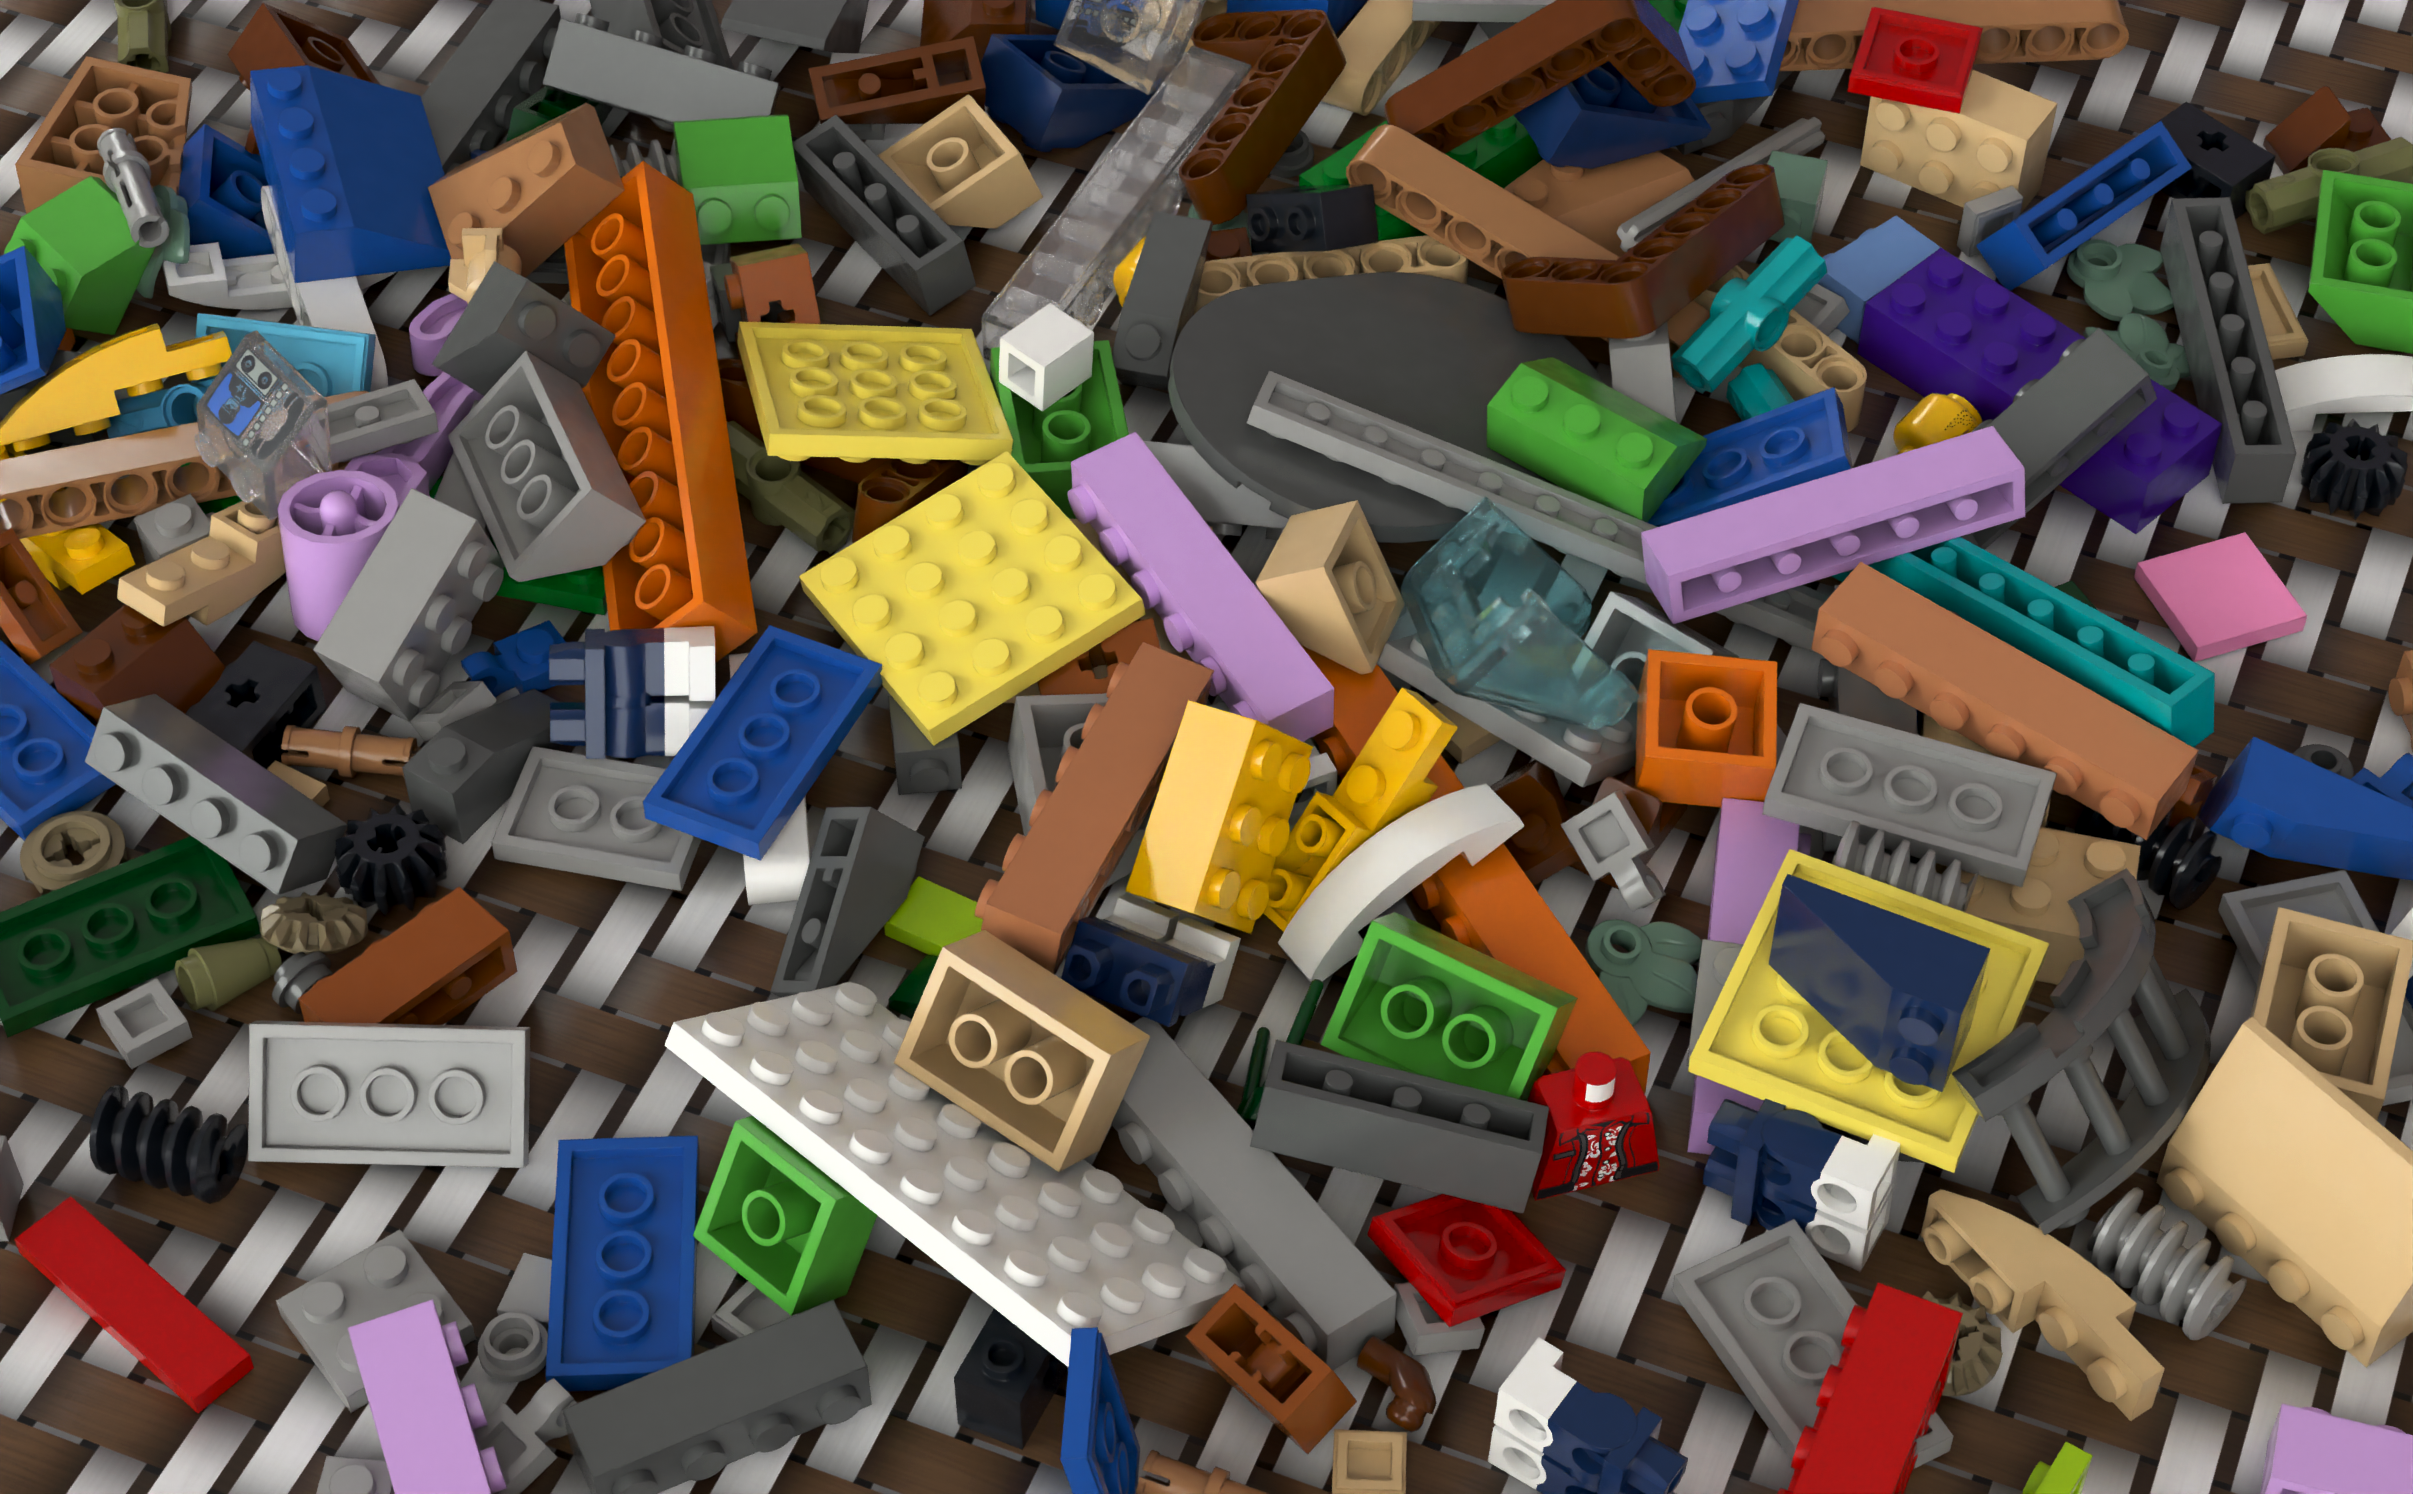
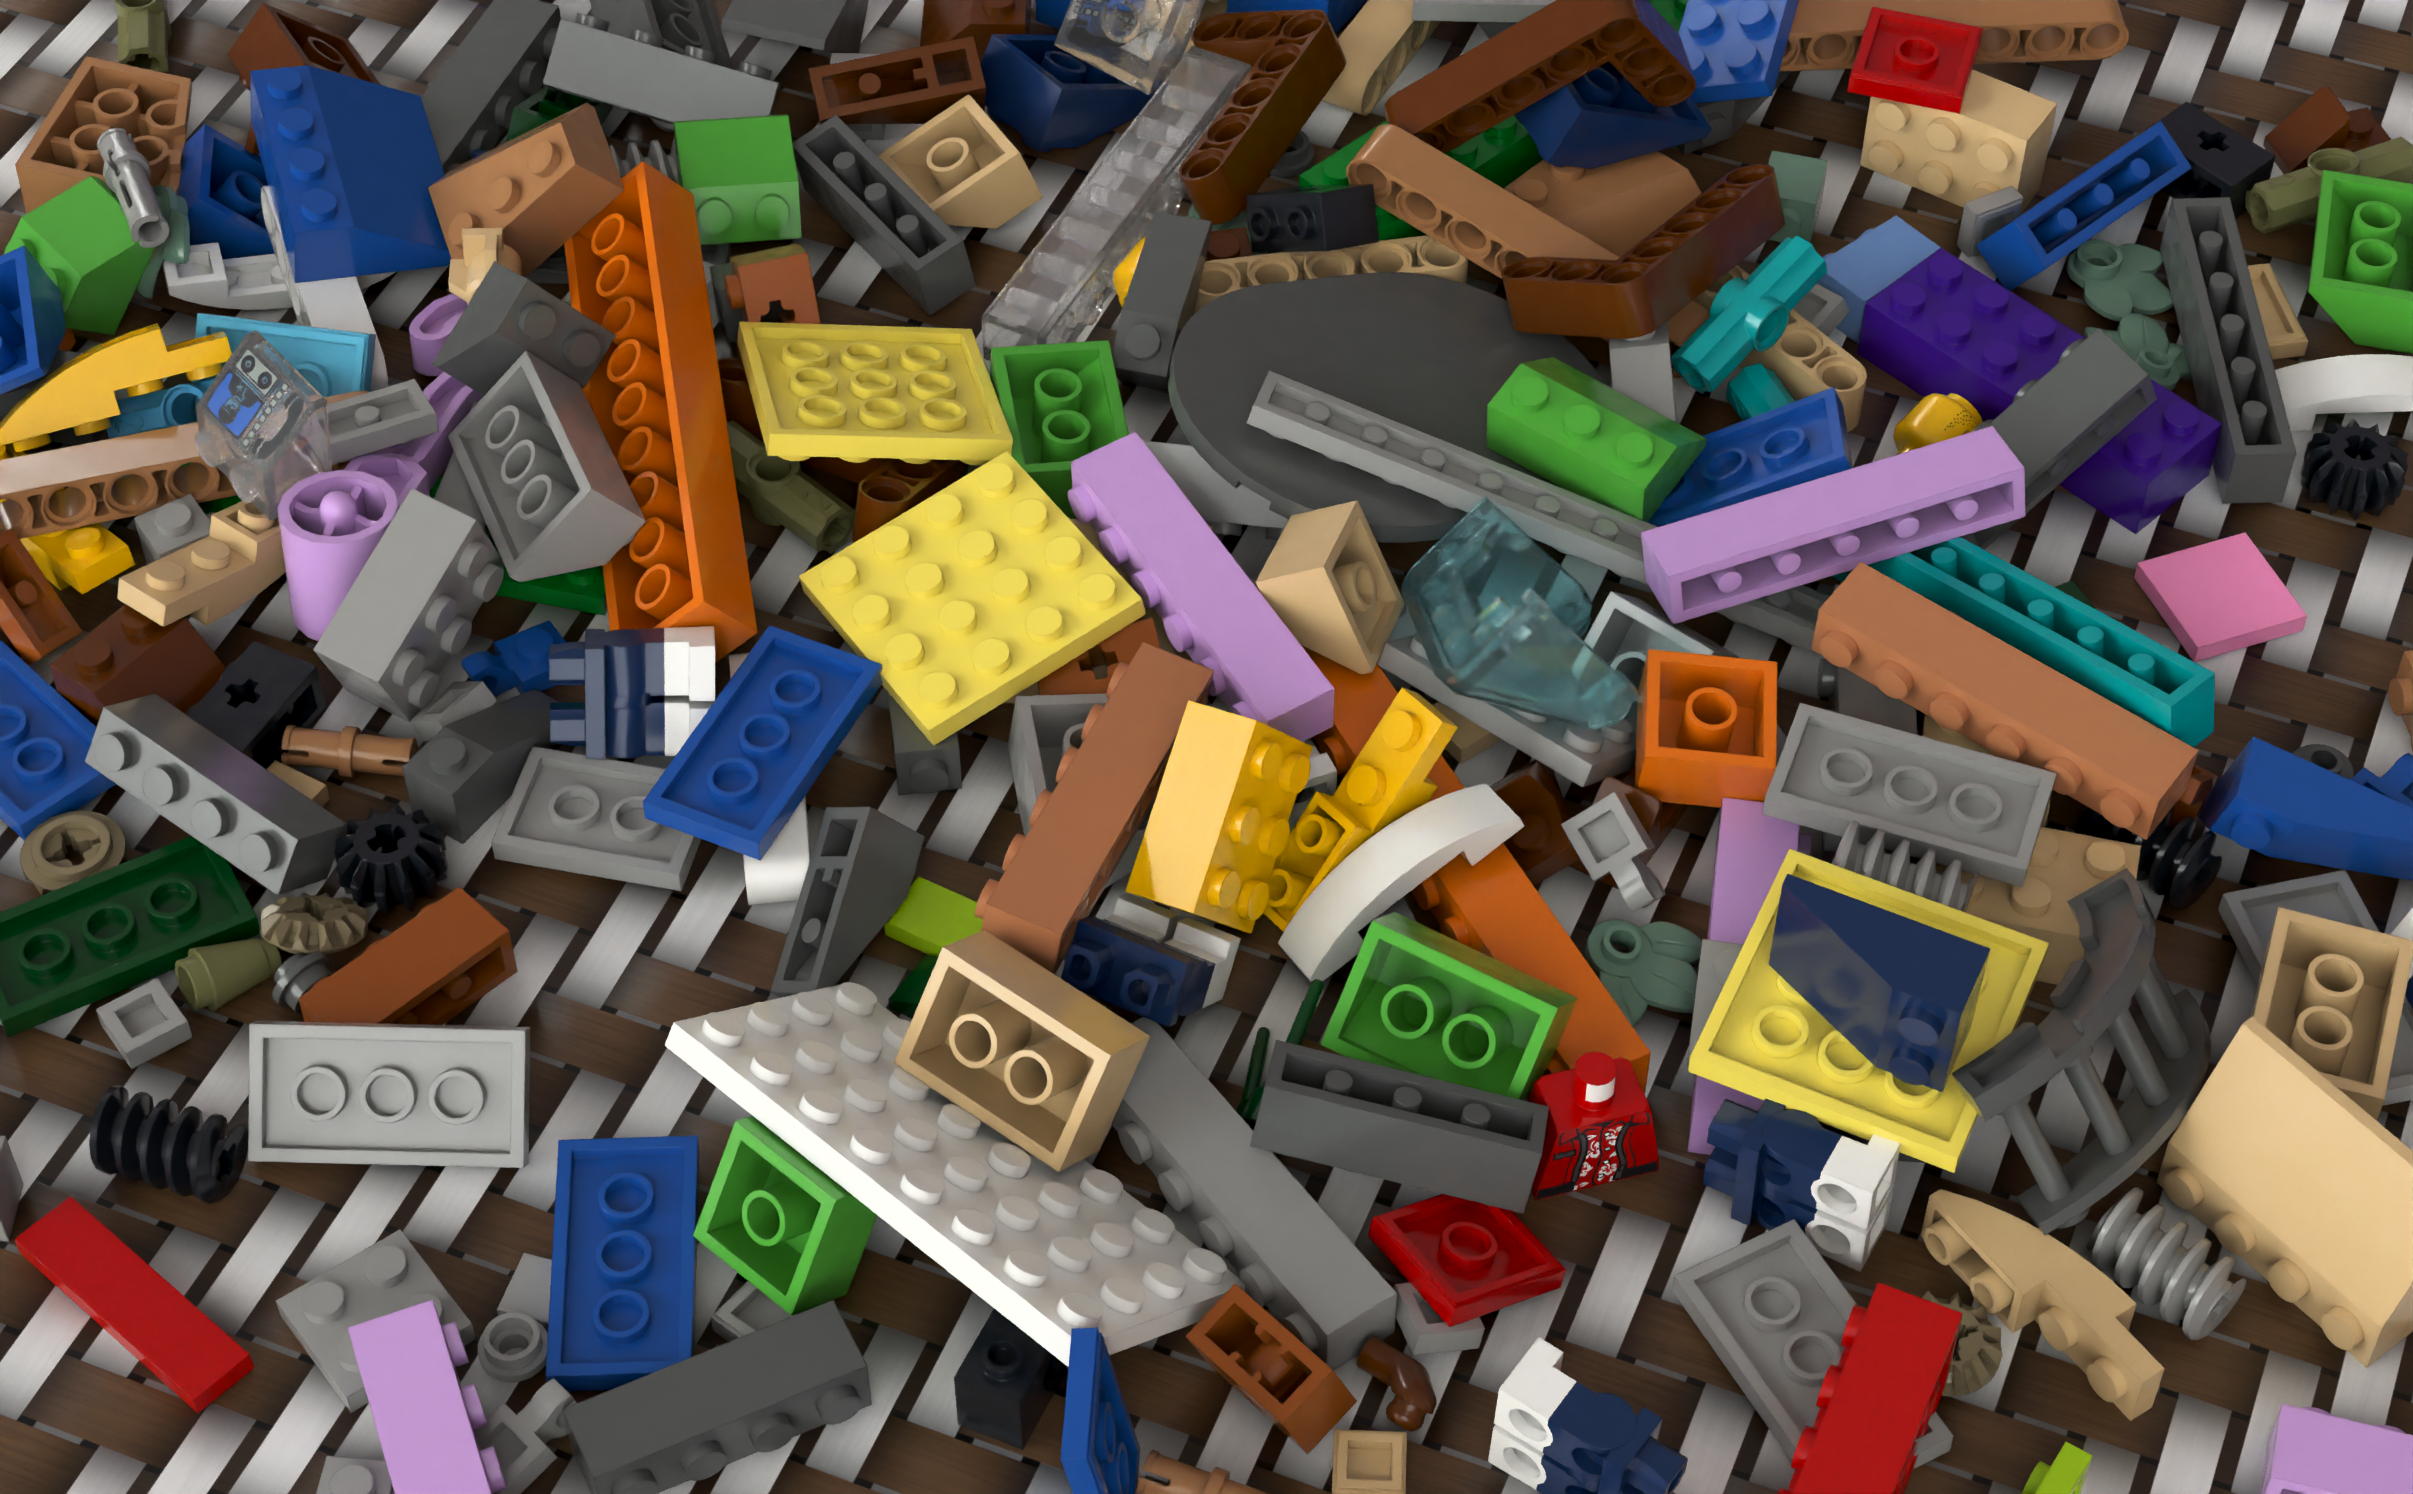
(1046, 356): white brick -> none
(1794, 139): light grey axle -> none

